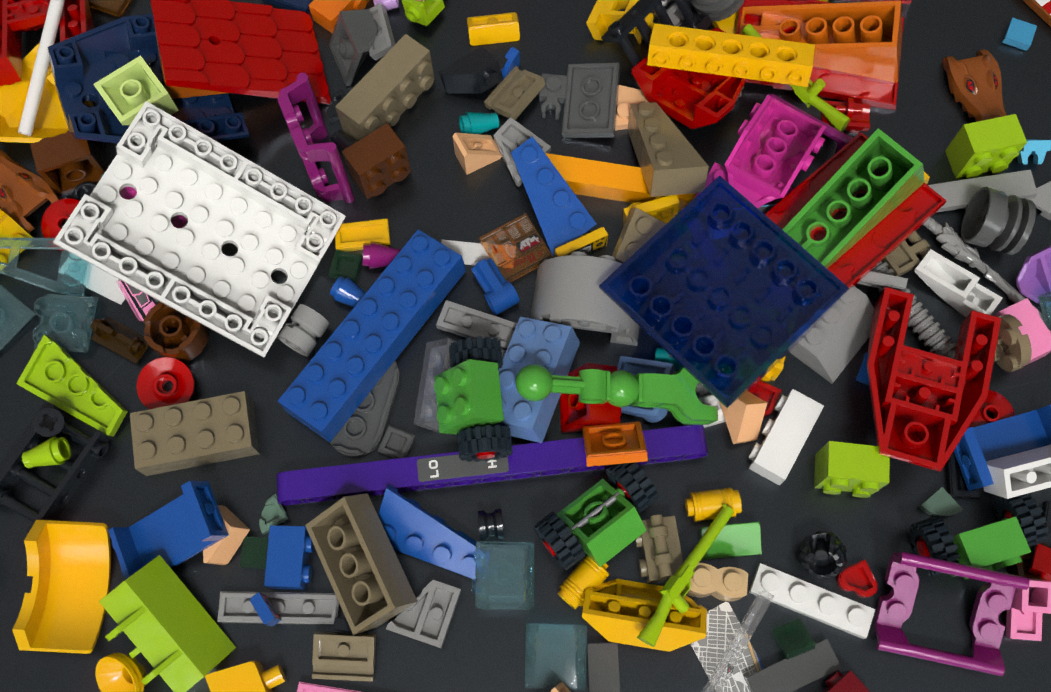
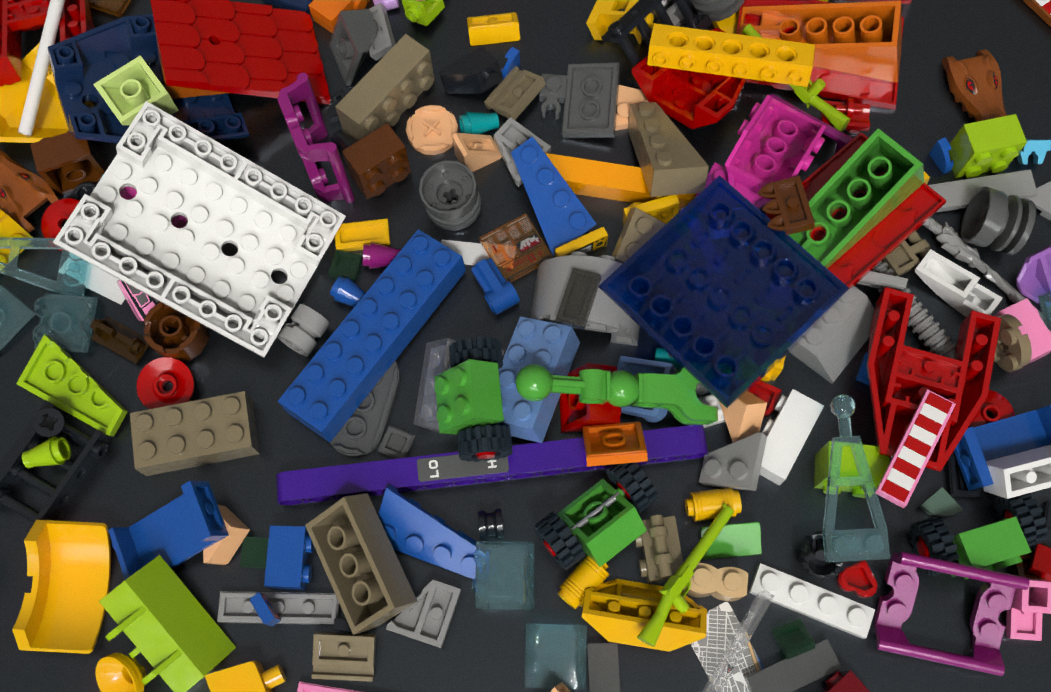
(272, 514): sand green tile -> none
(431, 130): none -> light nougat tile
(442, 185): none -> dark grey wheel
(474, 323): light grey plate -> none
(578, 298): none -> clear smoke tile
(735, 464): none -> light grey wing
(789, 204): none -> reddish brown plate
(851, 543): none -> clear light blue plate
(915, 448): none -> tile
(940, 155): none -> blue tile
(1019, 34): dark azure tile -> none

